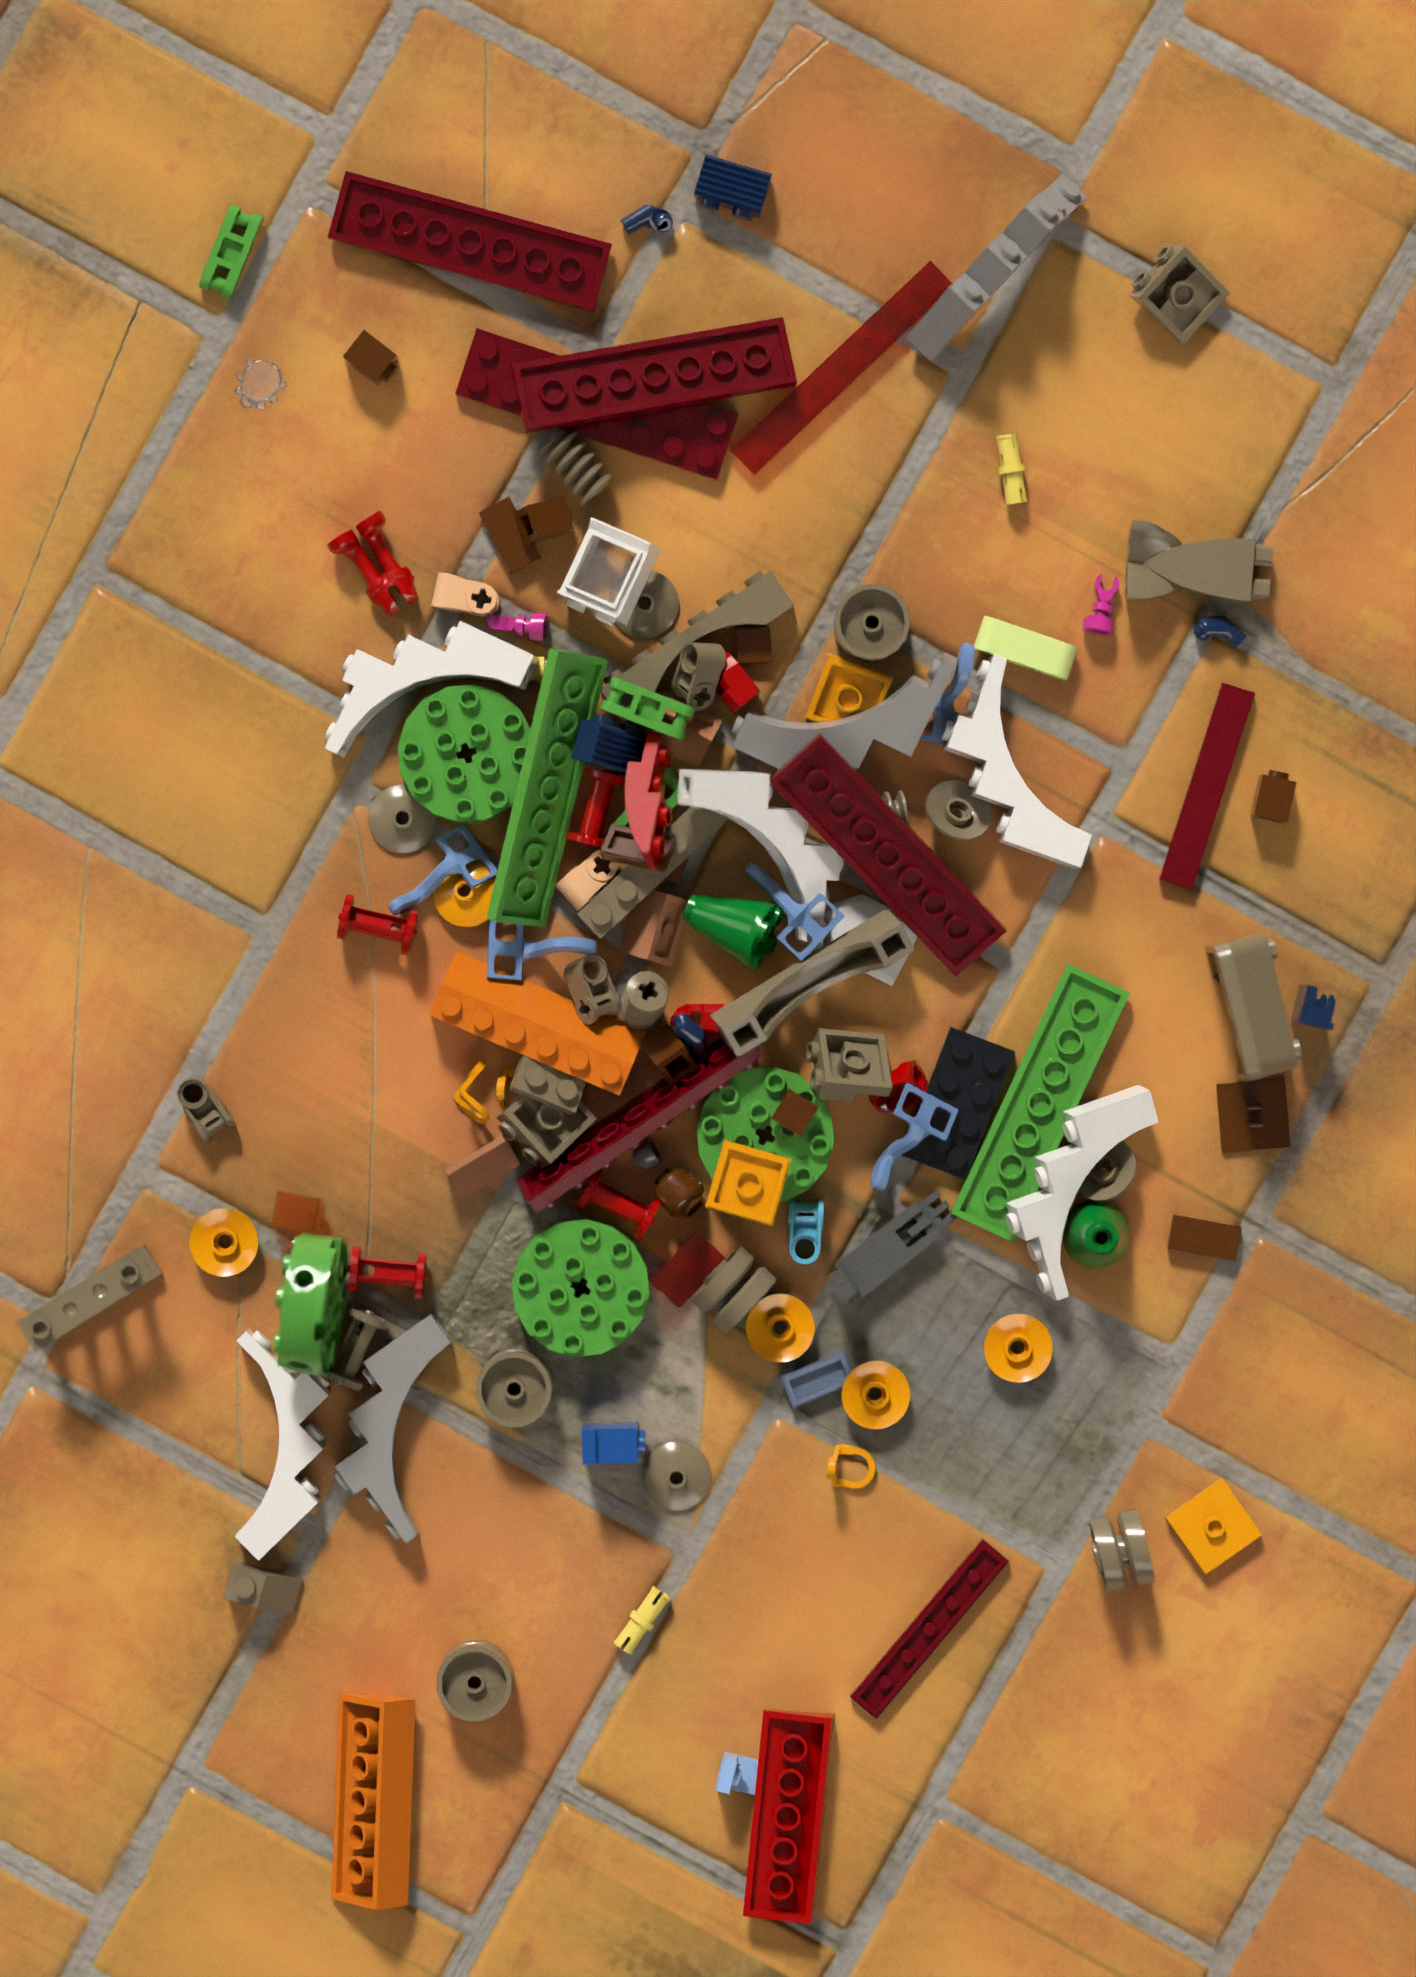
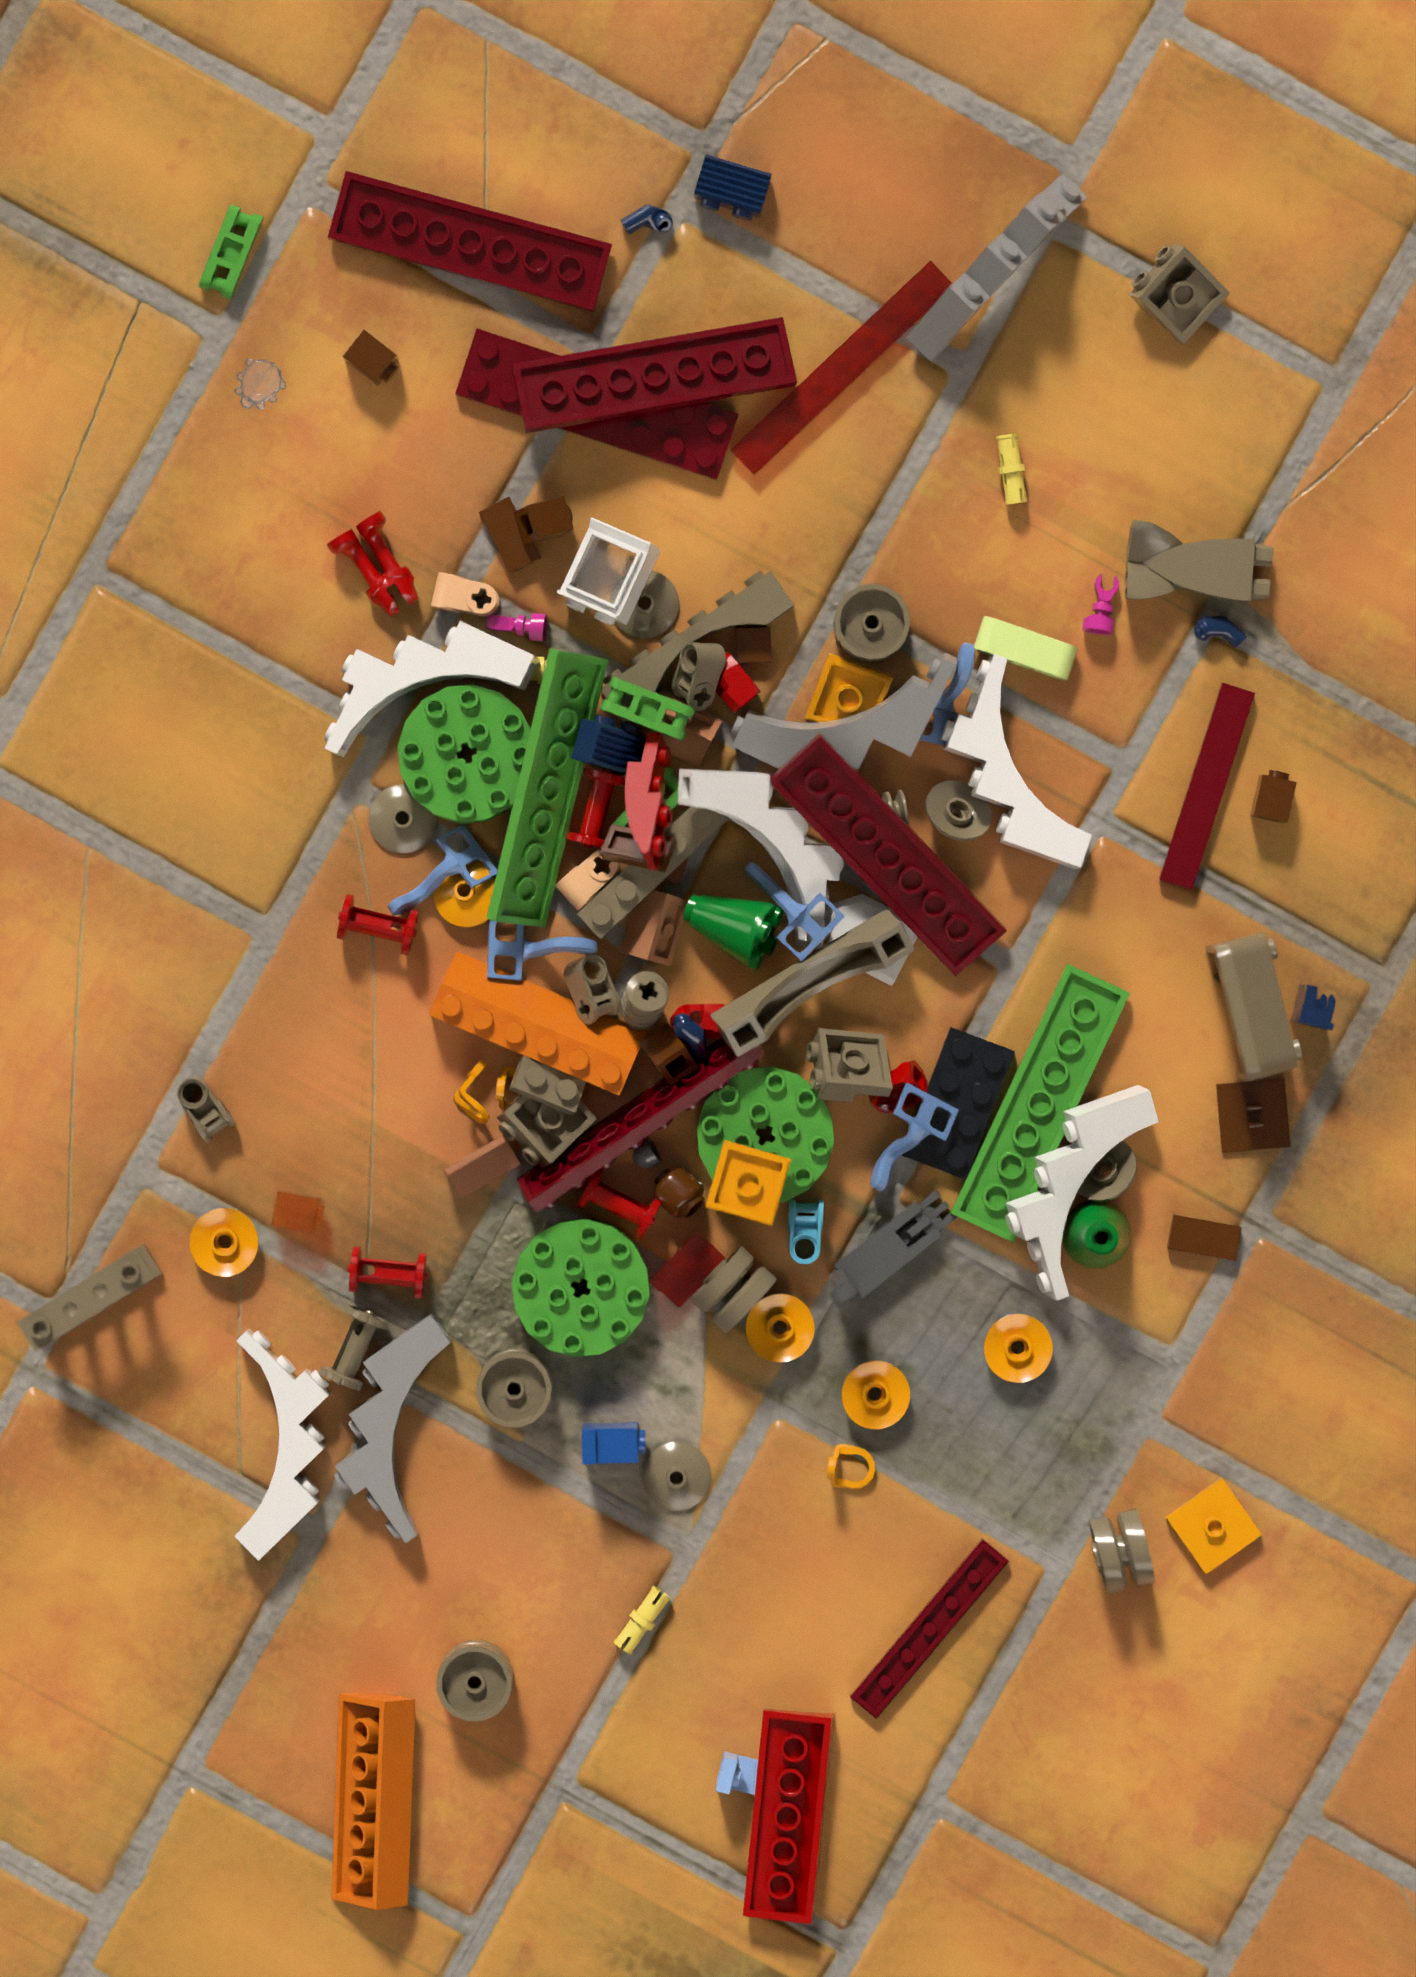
(262, 1588): dark tan slope -> none
(311, 1304): bright green brick -> none
(577, 466): dark tan piece -> none
(794, 1112): reddish brown tile -> none
(816, 1379): sand blue tile -> none

